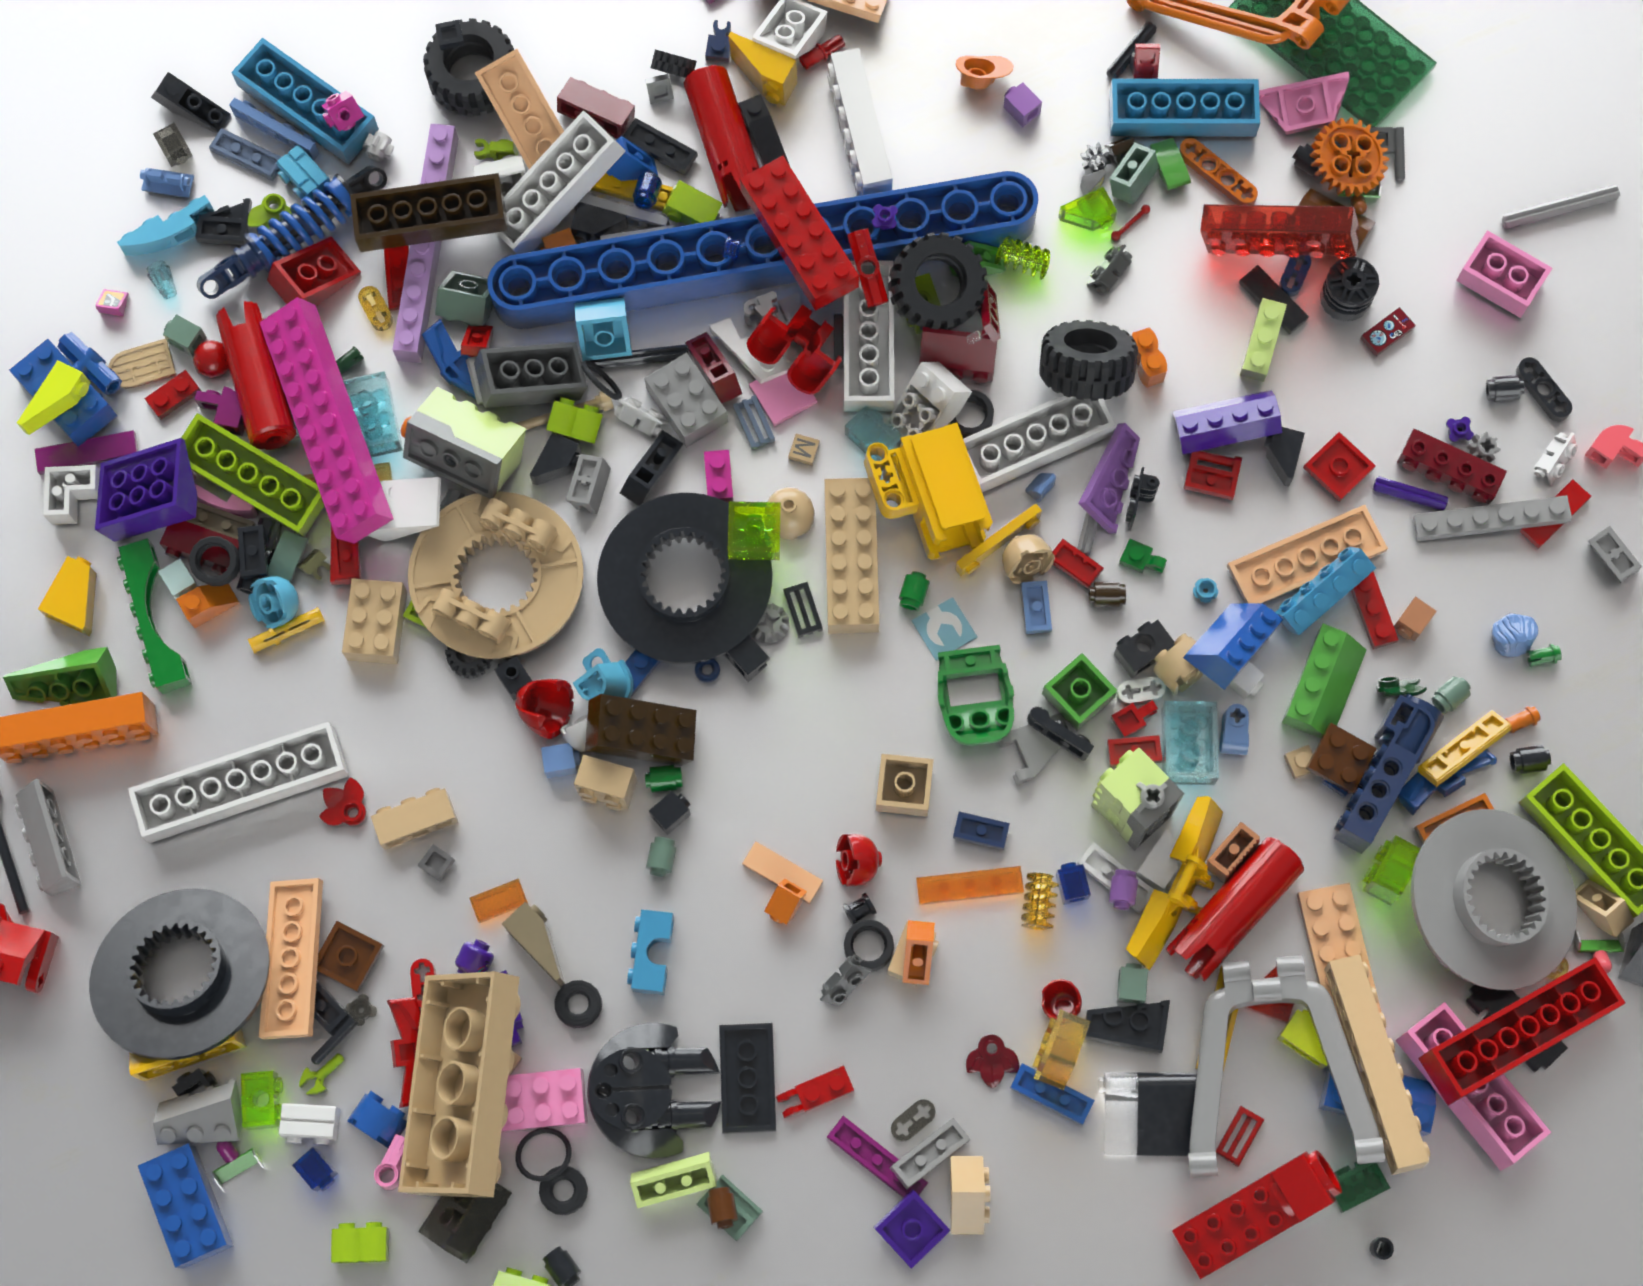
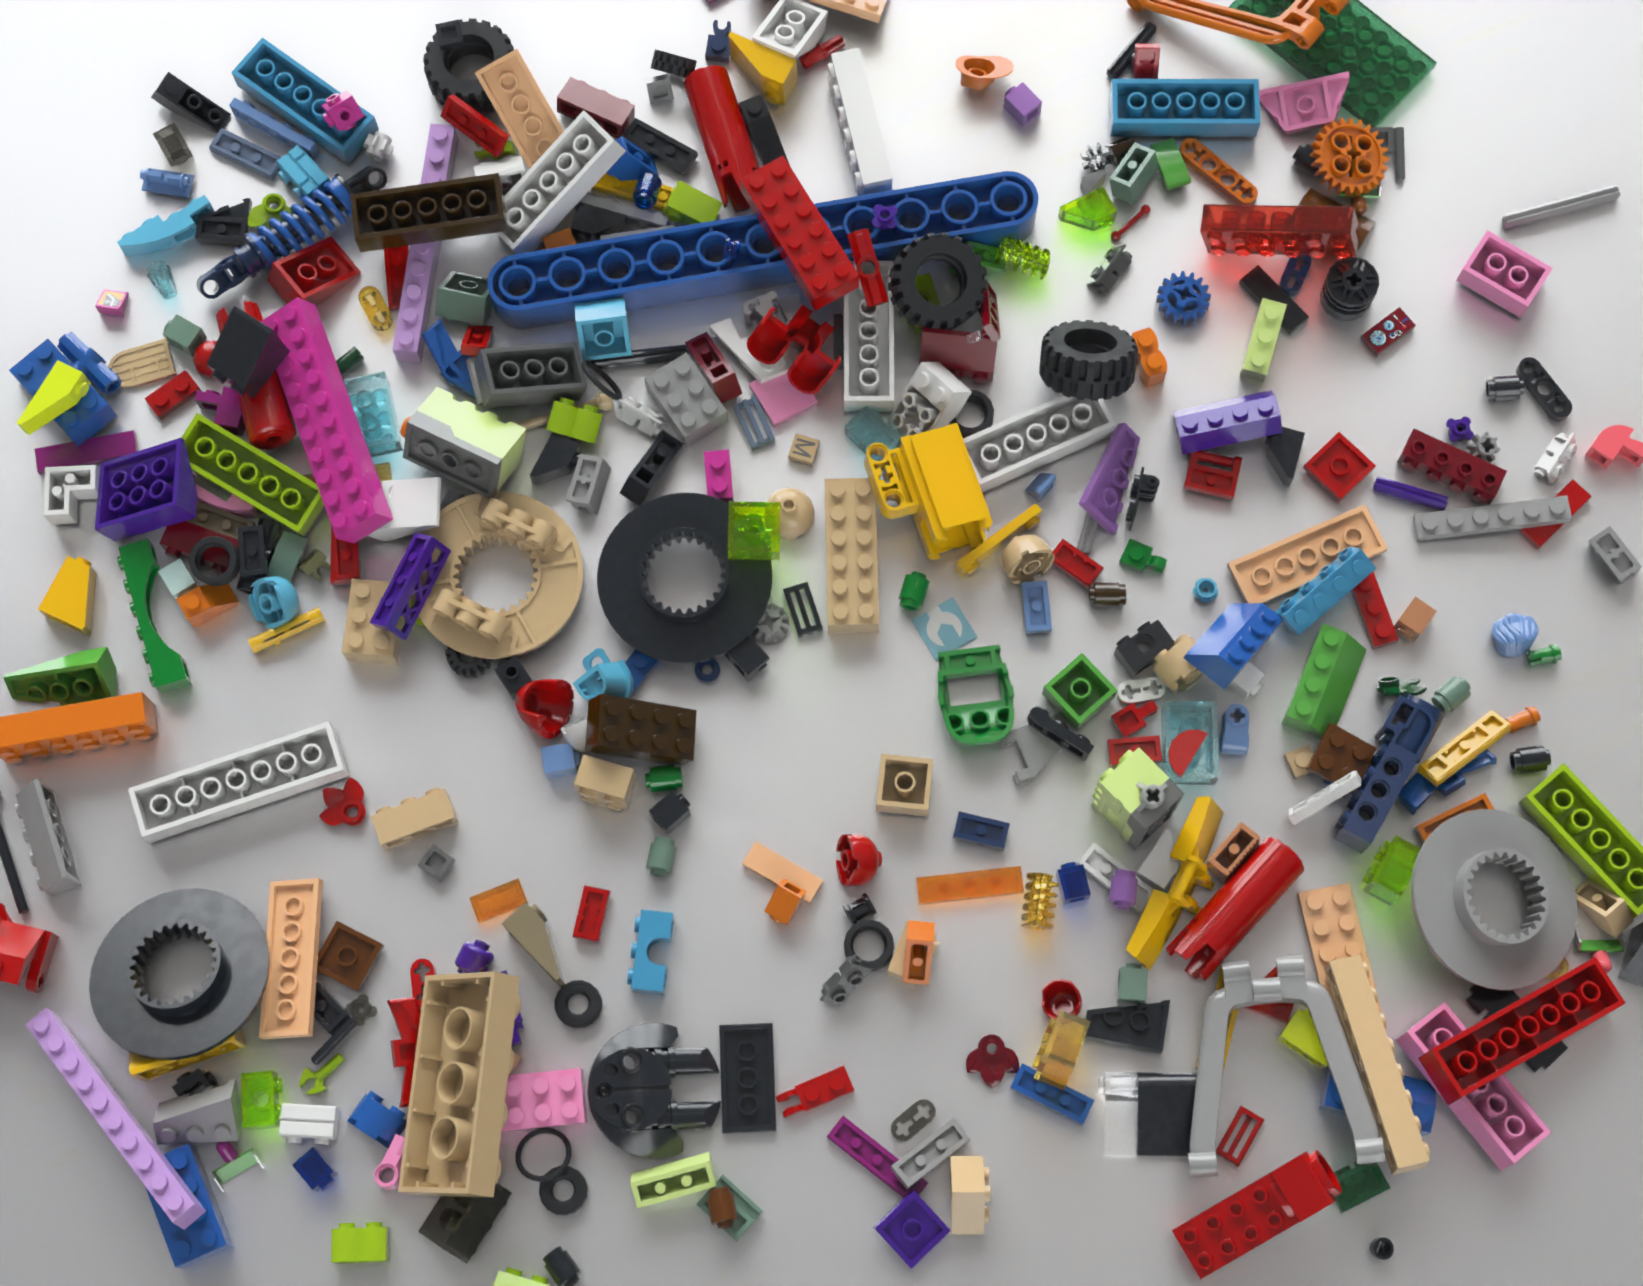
(115, 1119): none -> lavender brick
(246, 353): none -> black slope
(407, 582): none -> dark purple fence
(474, 125): none -> red plate
(591, 914): none -> red plate
(1172, 294): none -> blue gear
(1184, 749): none -> red tile
(1324, 797): none -> white tile

